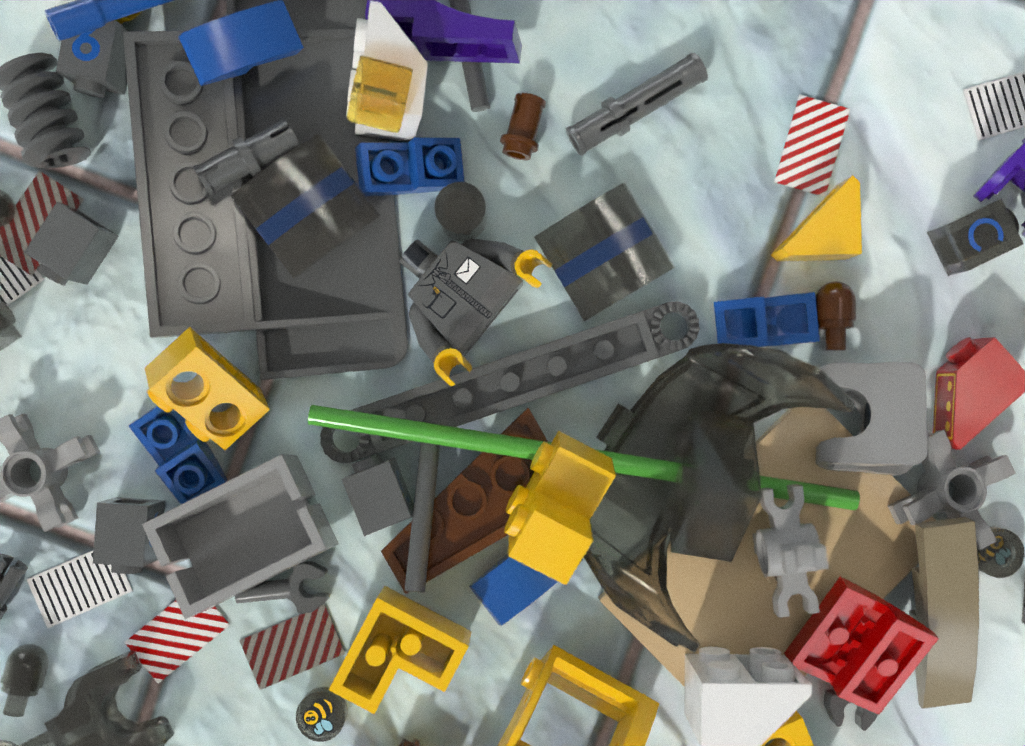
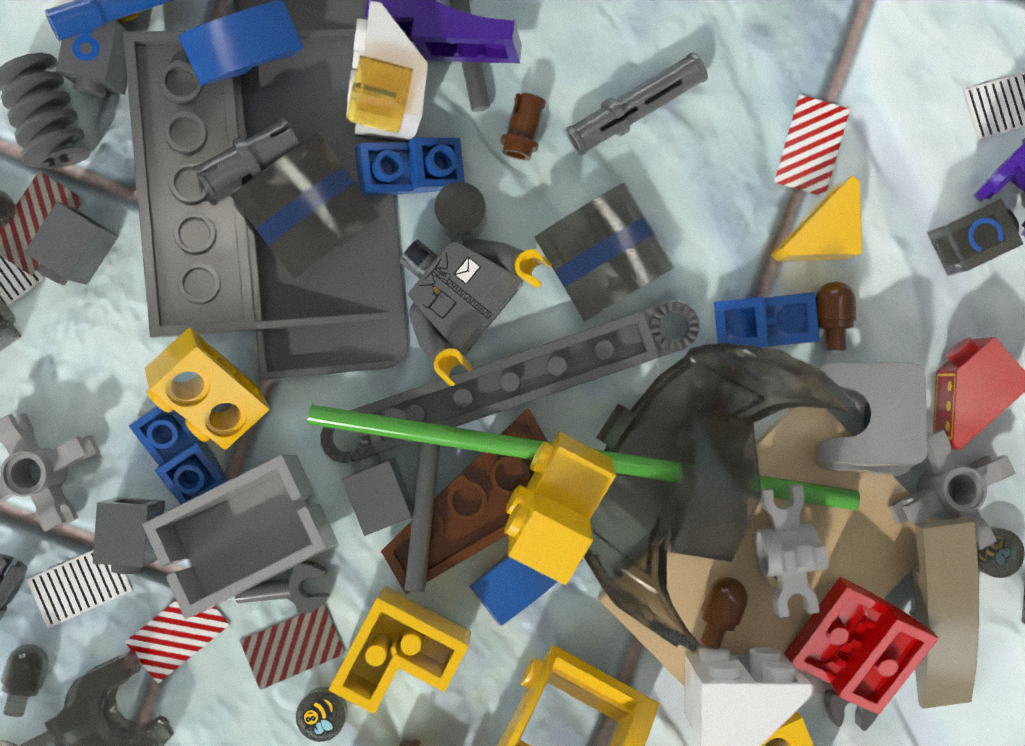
(722, 609): none -> reddish brown cylinder

